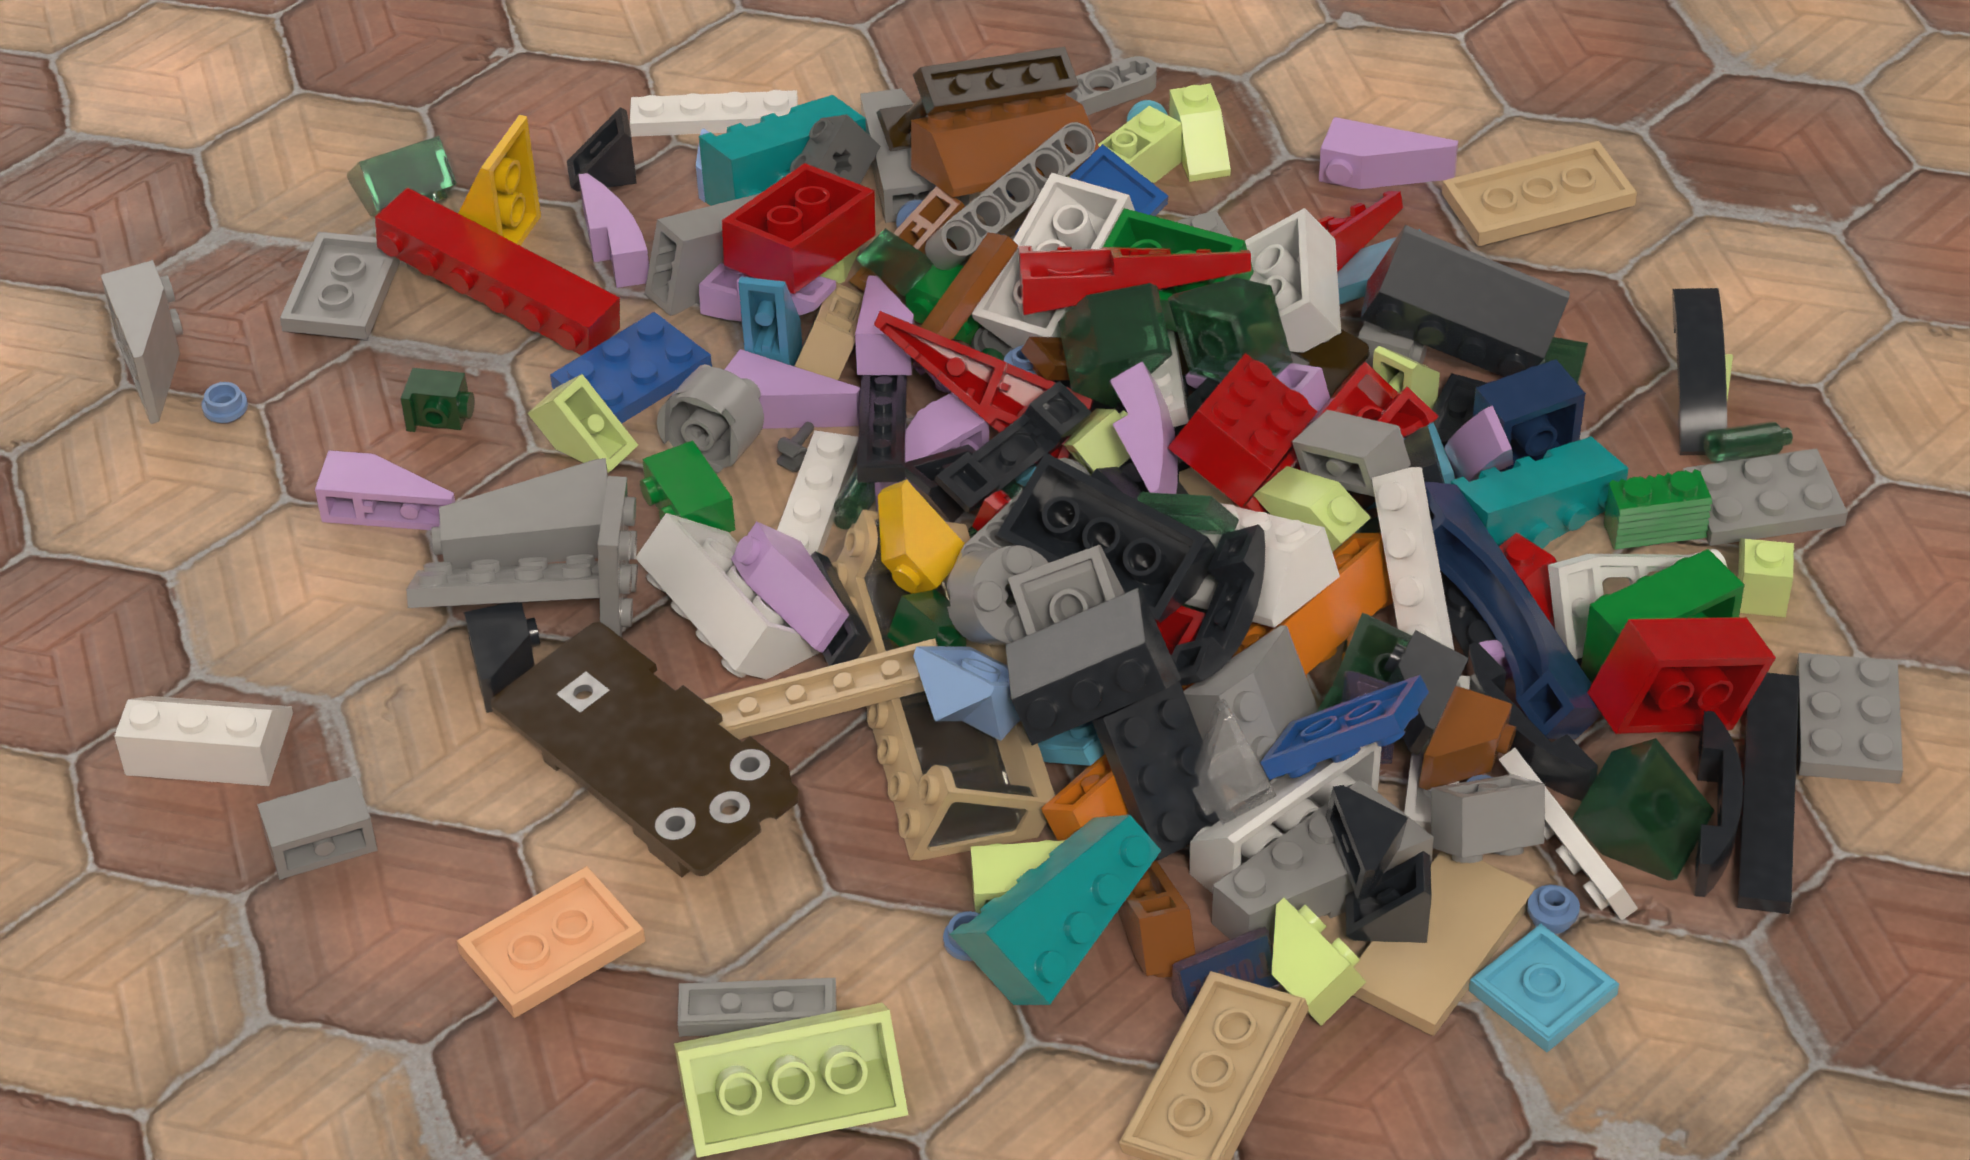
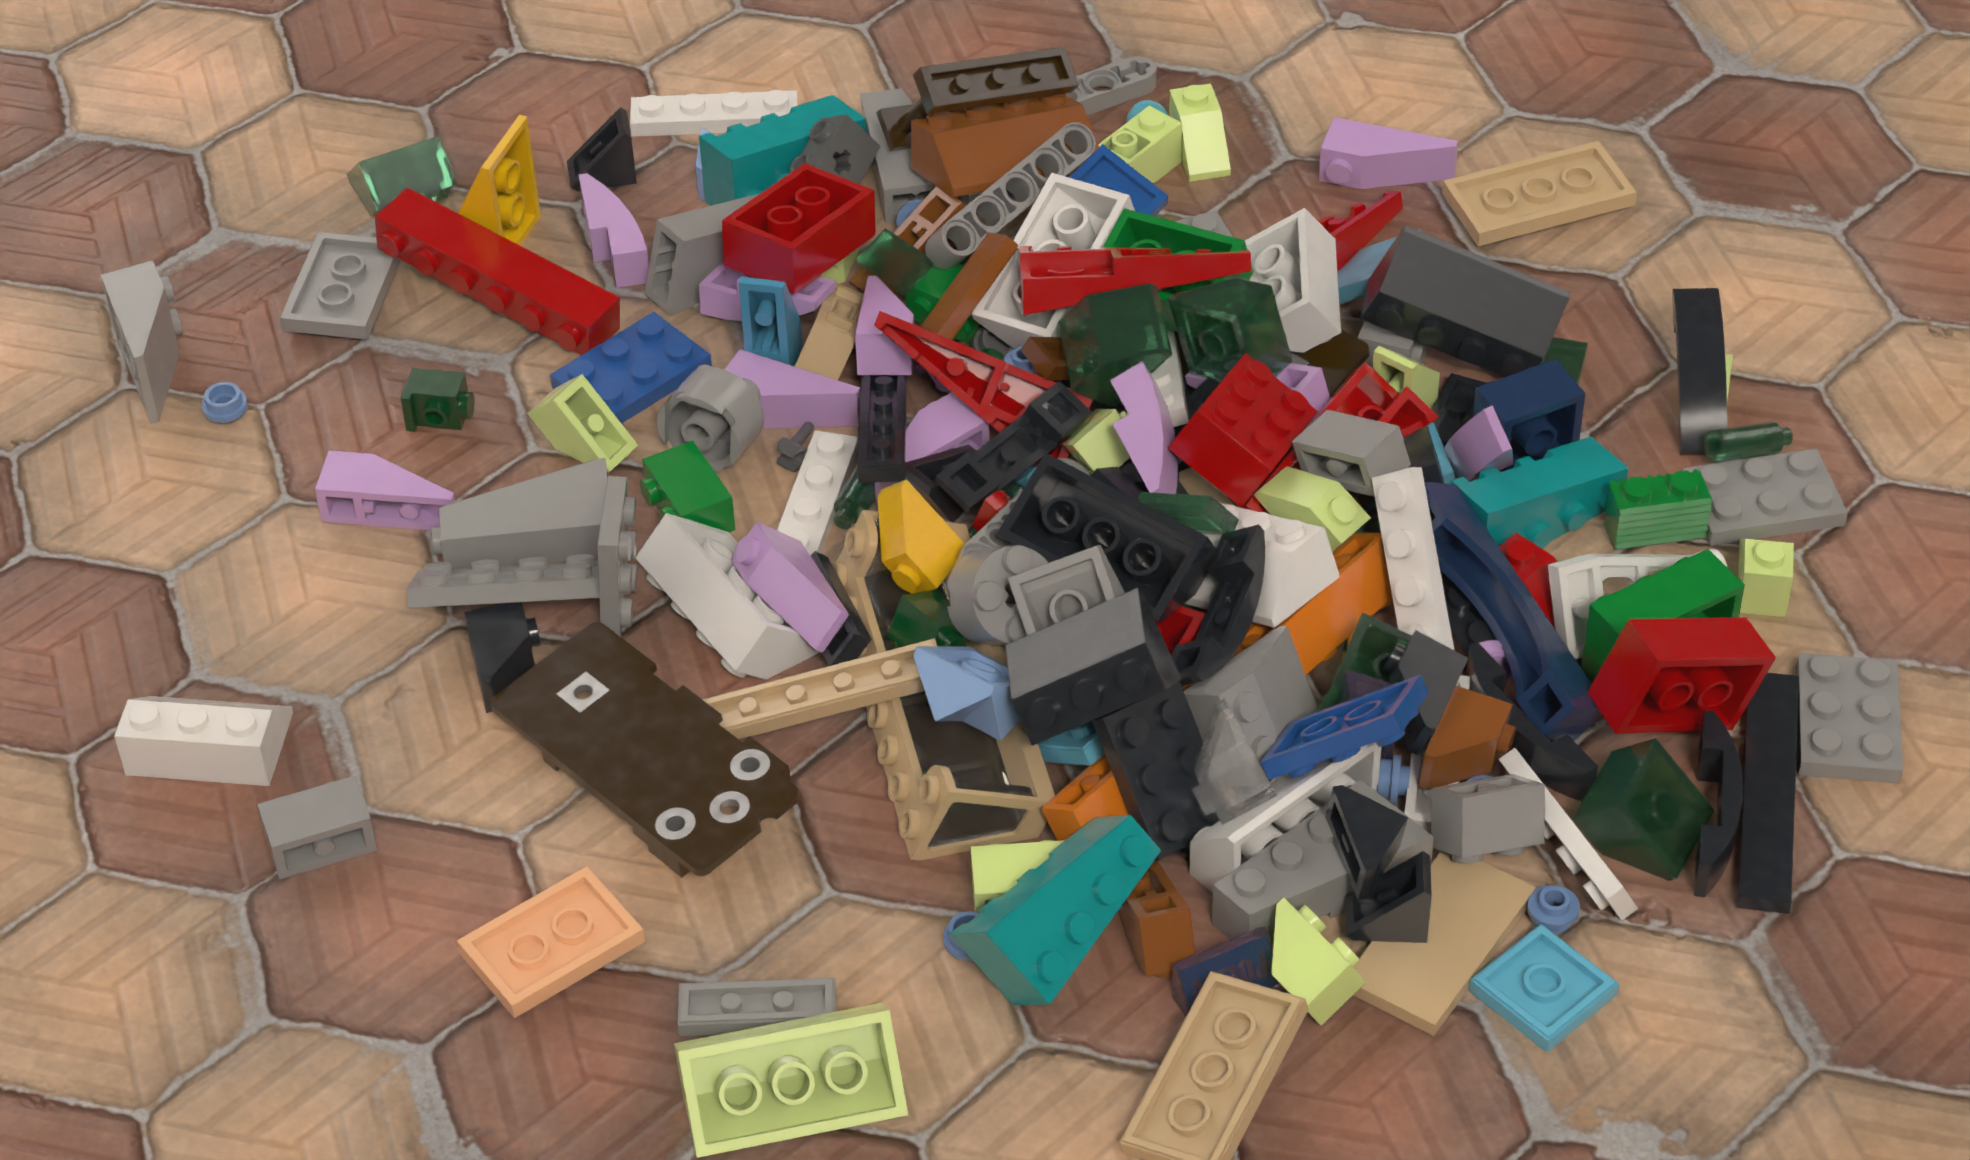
(1393, 779): none -> medium blue plate

